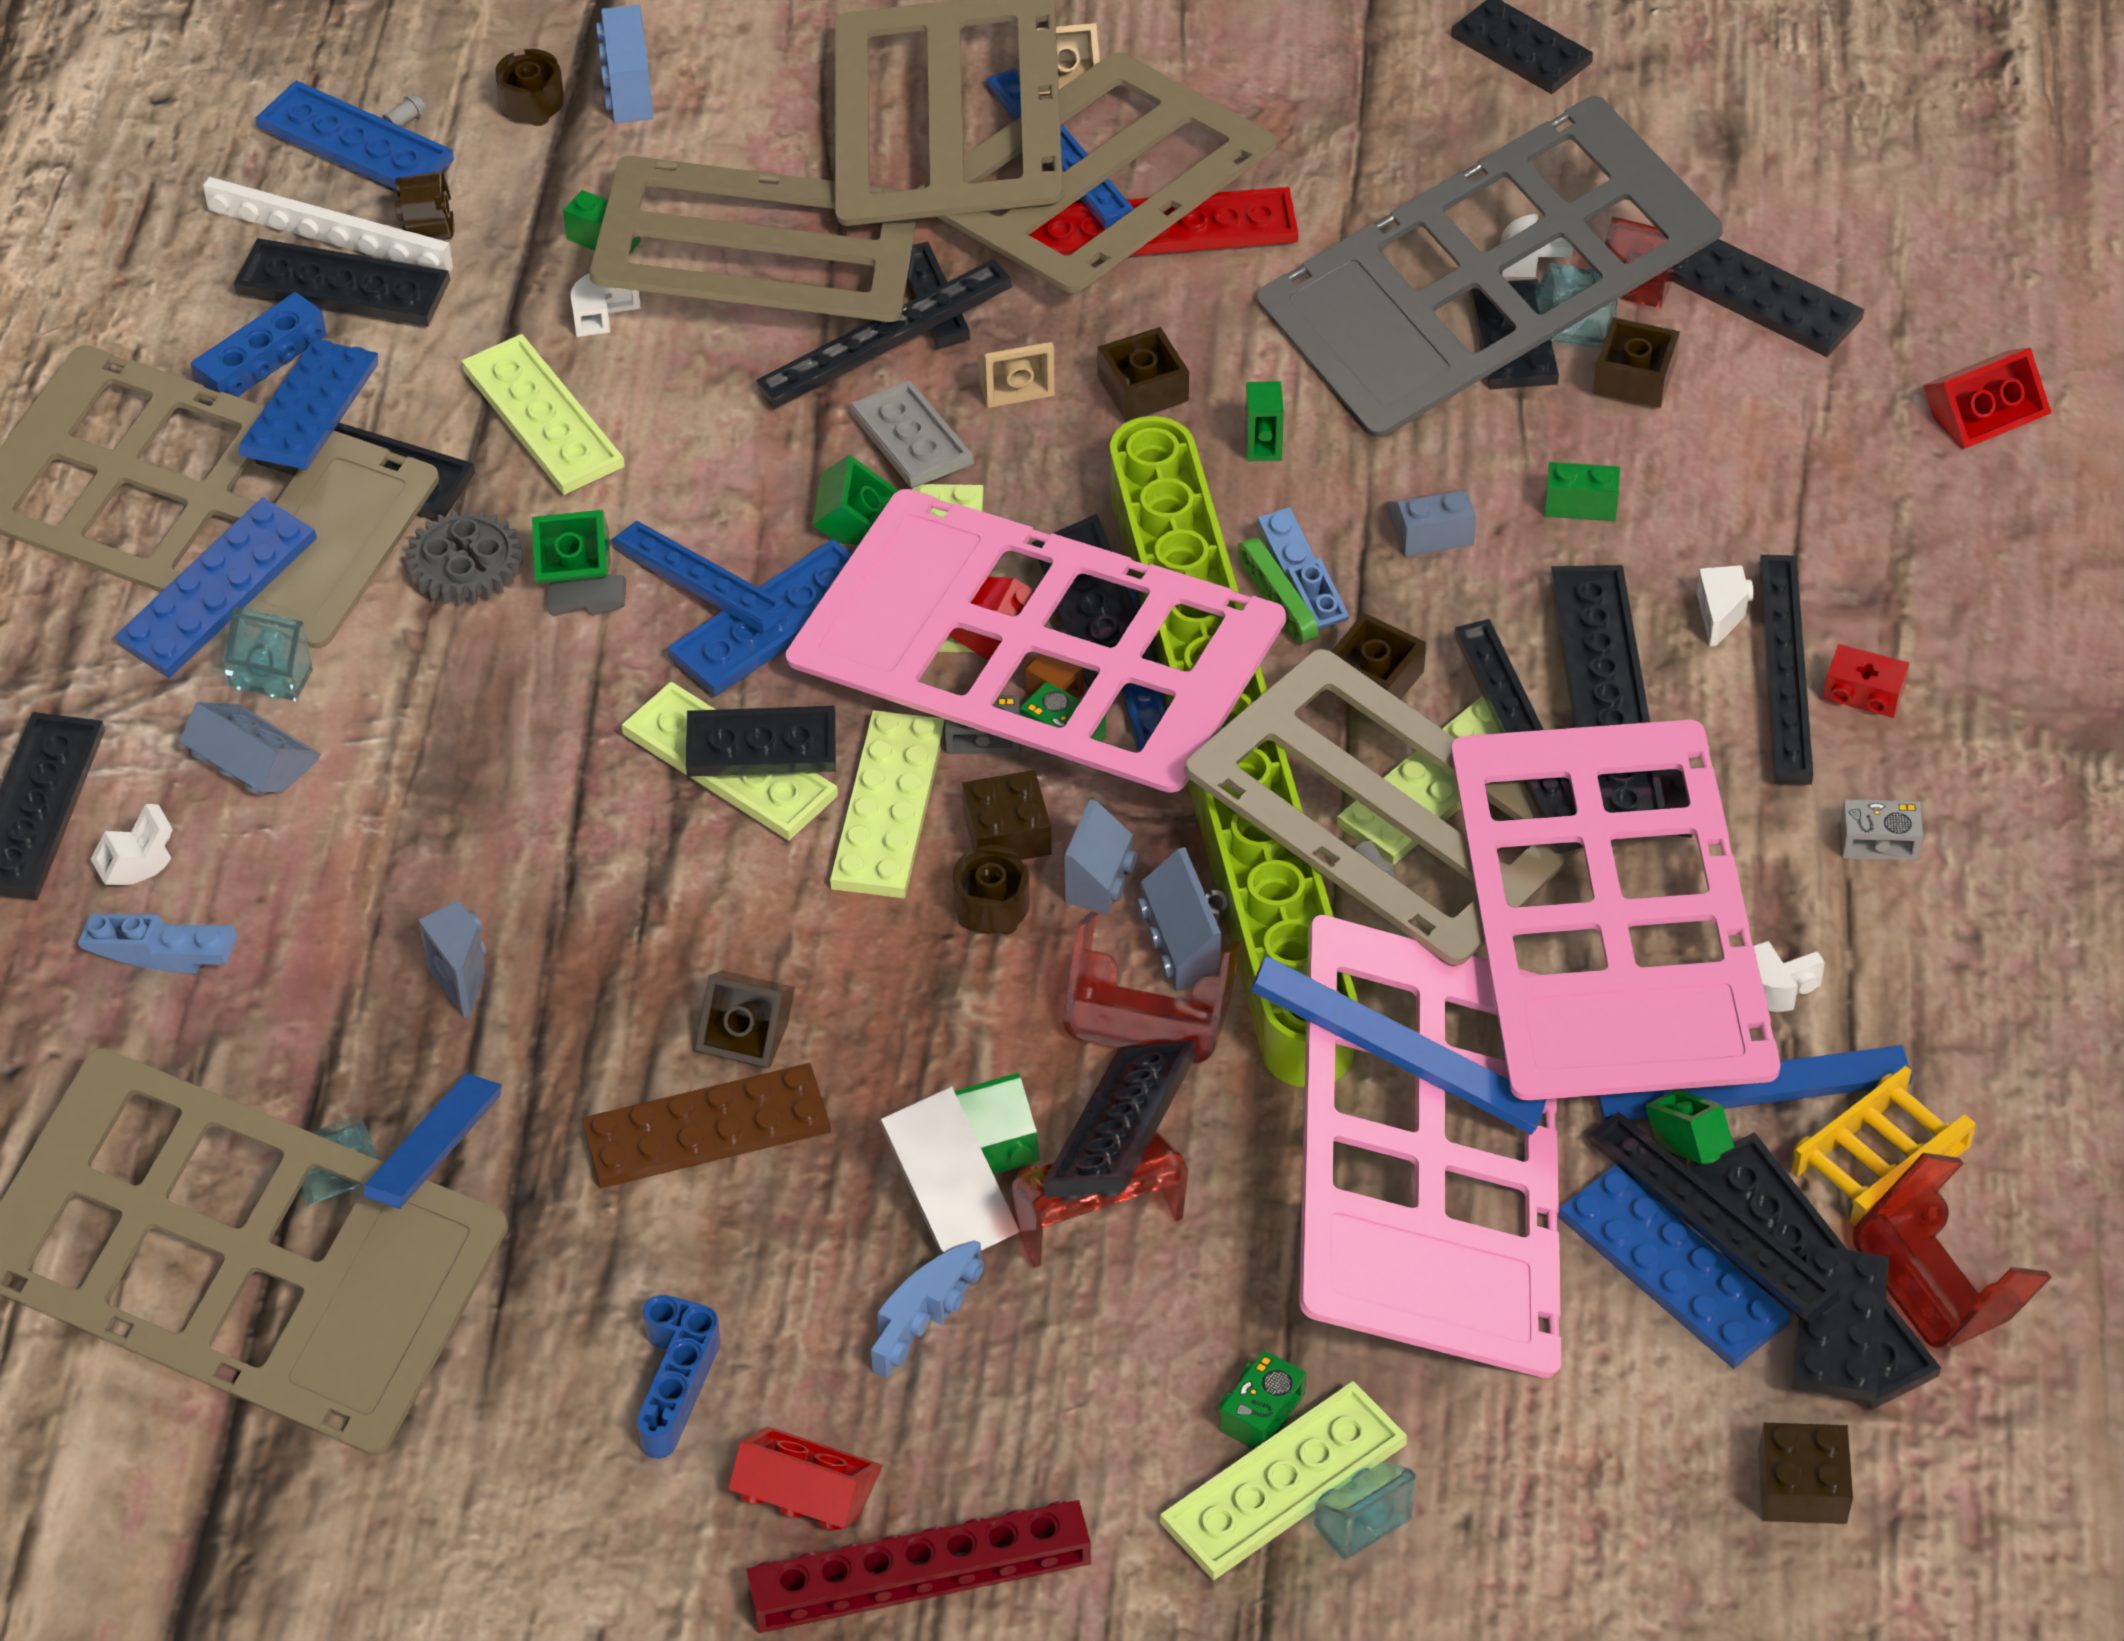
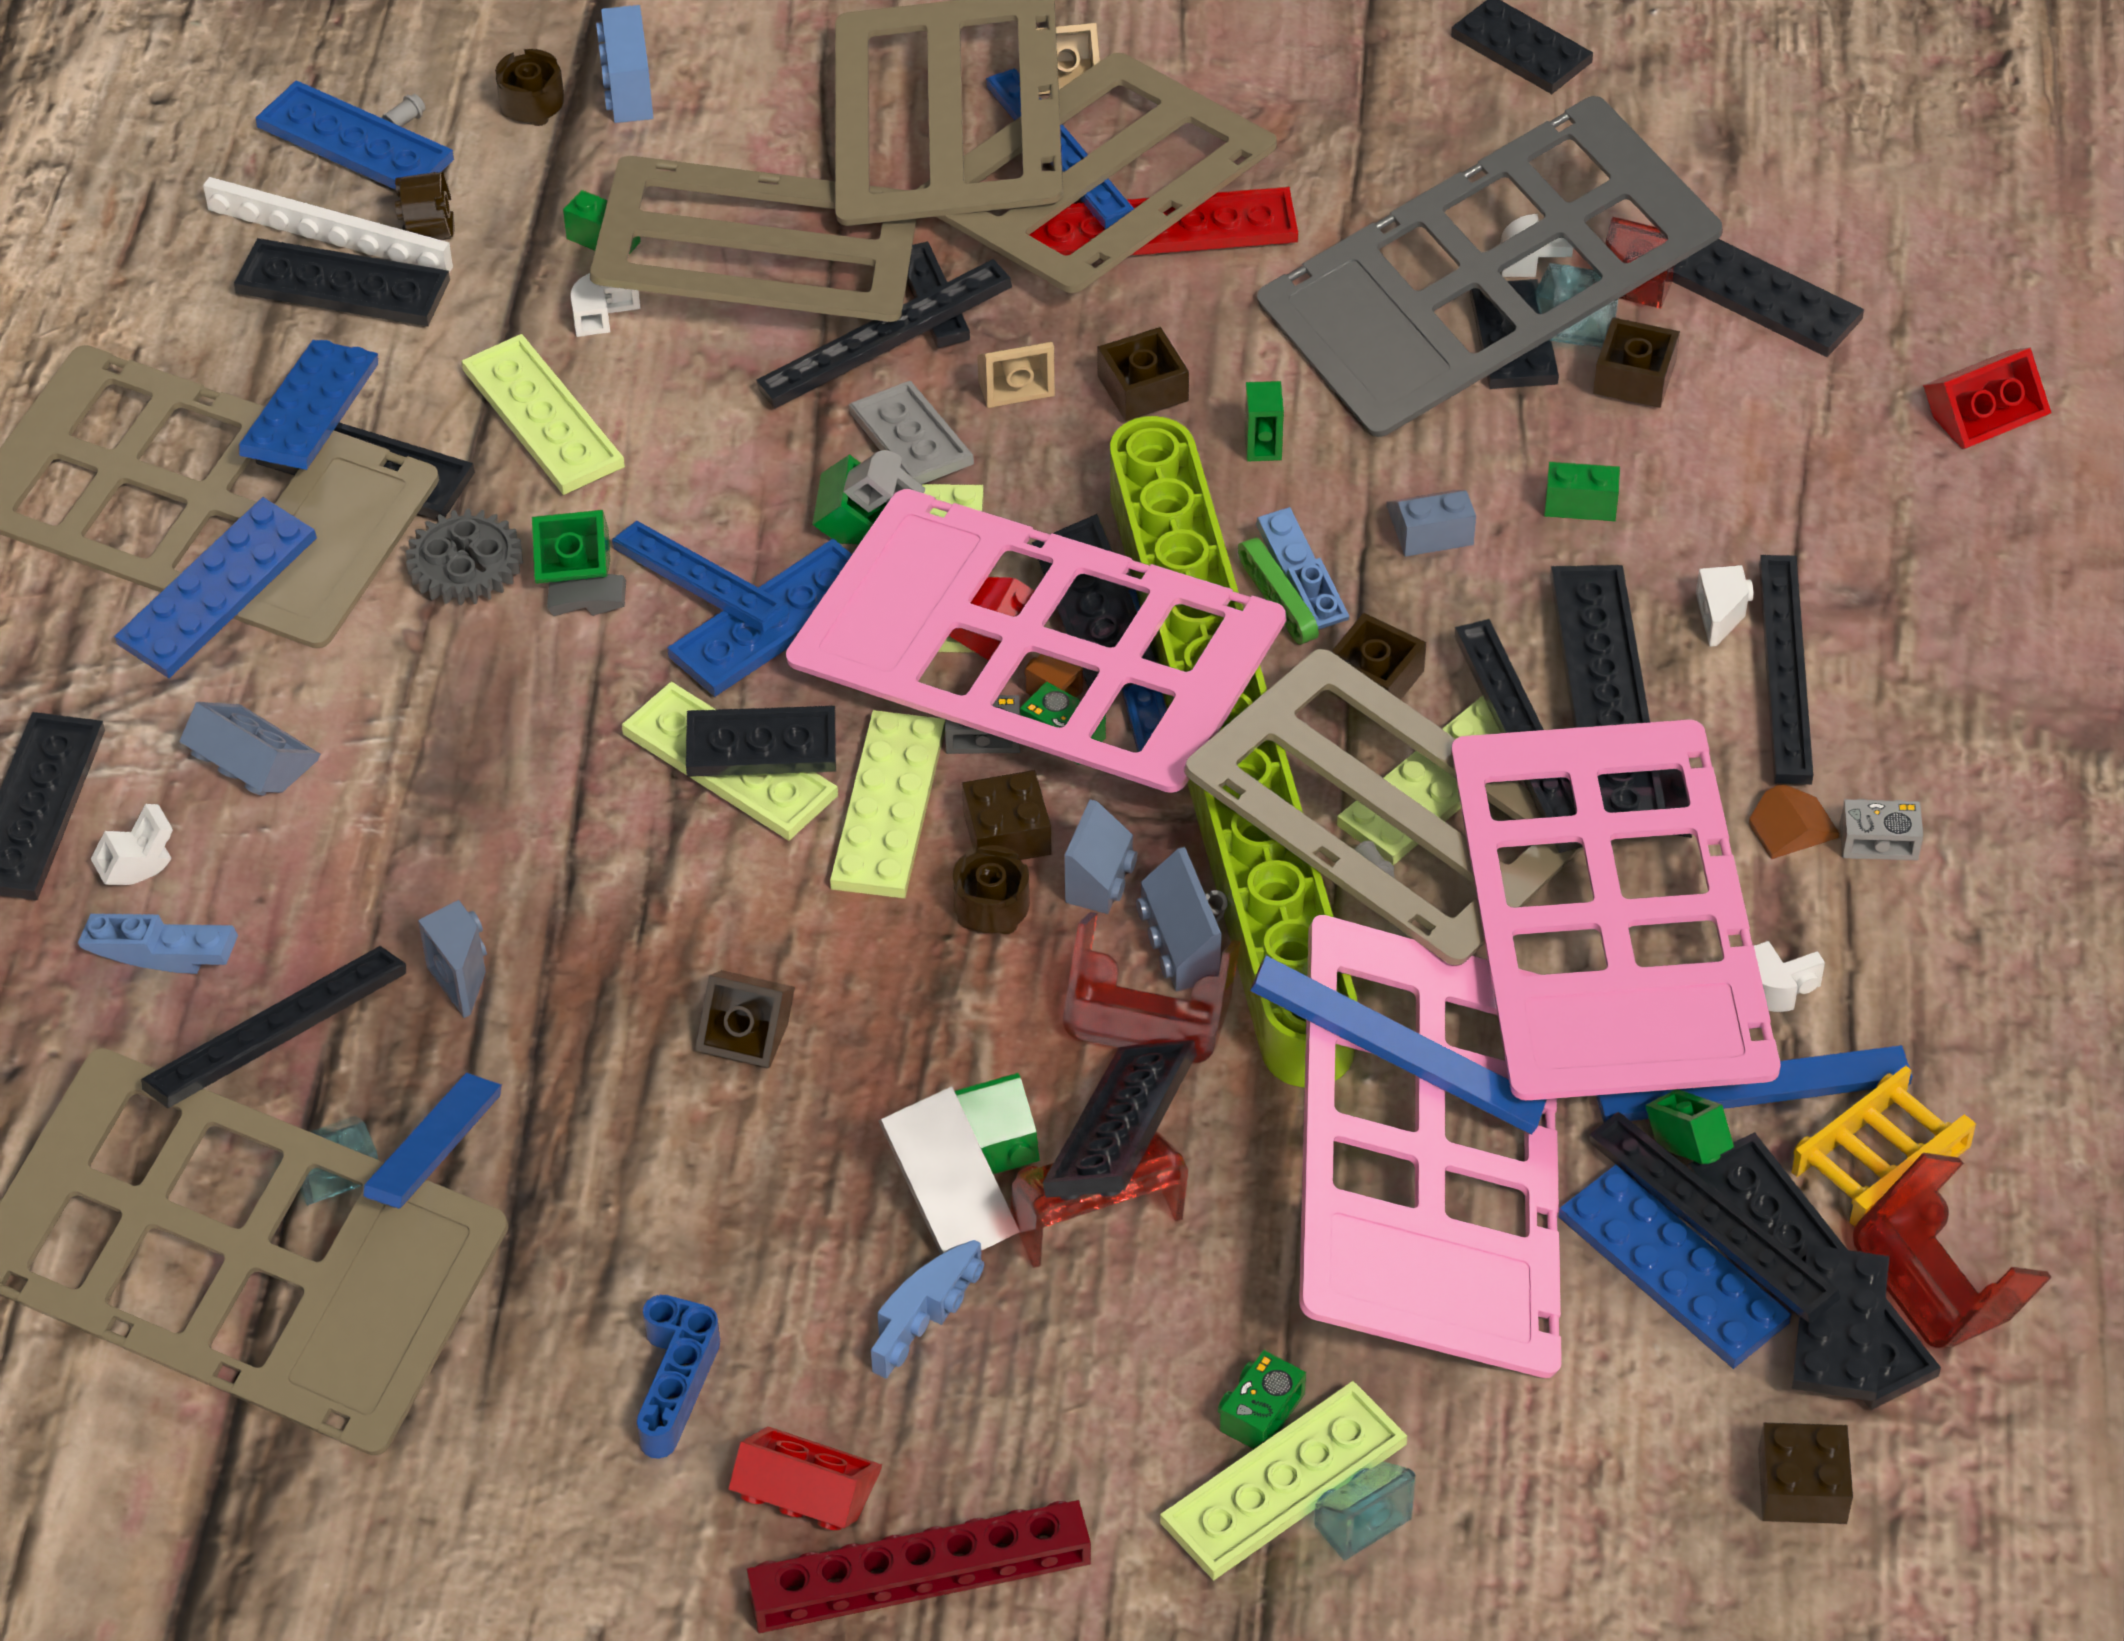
(260, 347): blue brick -> none
(267, 654): clear light blue slope -> none
(273, 1027): none -> black tile
(705, 1125): reddish brown plate -> none
(878, 480): none -> light grey brick
(1790, 821): none -> dark orange slope
(1866, 680): red brick -> none

